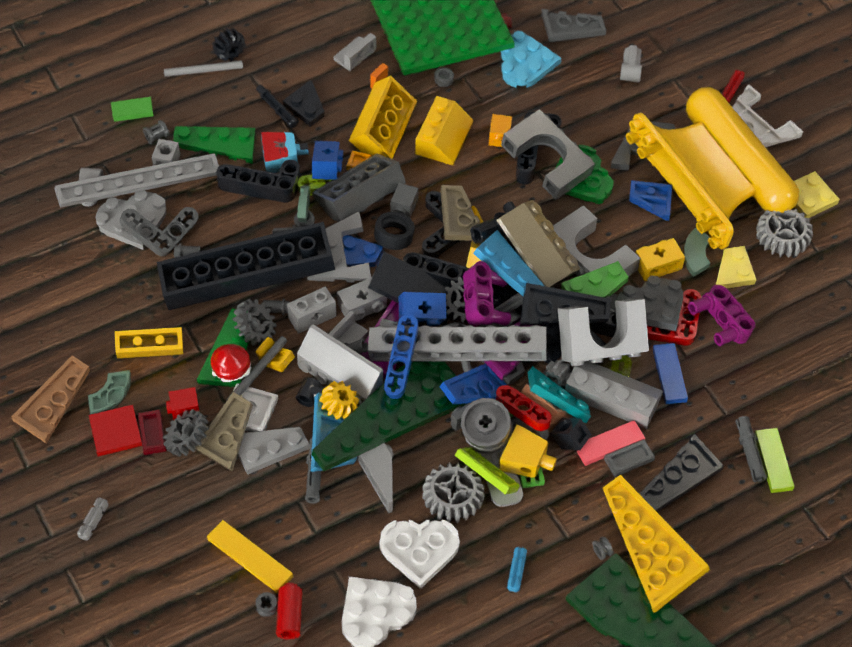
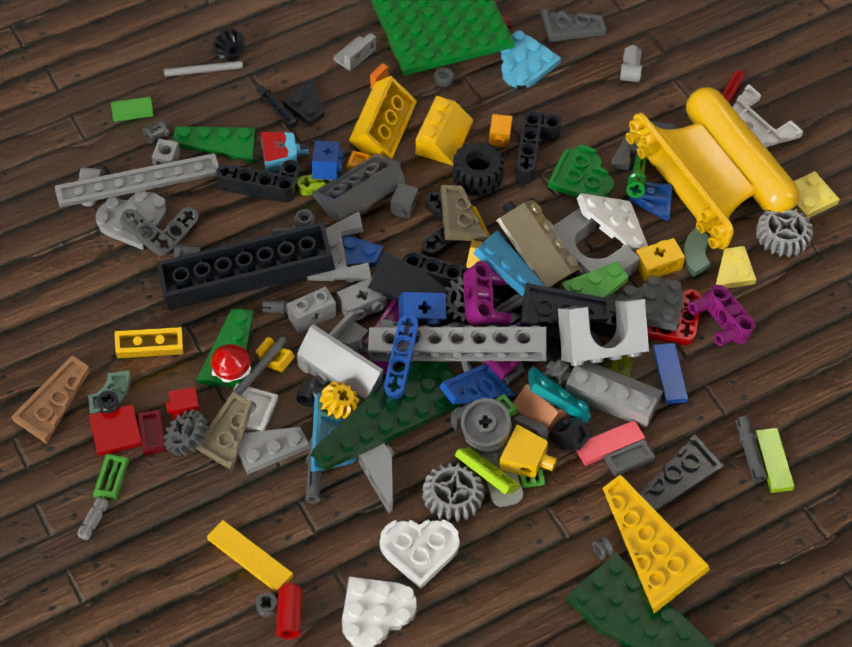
(104, 397): none -> black bush
(106, 493): none -> bright green tile
(254, 322): dark grey gear -> none
(303, 203): sand green tile -> none
(392, 241): black tyre -> none
(478, 156): none -> black tyre
(484, 230): black piece -> none
(513, 398): red beam -> none
(517, 569): dark azure axle -> none
(540, 130): arch -> none
(615, 217): none -> white plate
(637, 179): none -> green pin

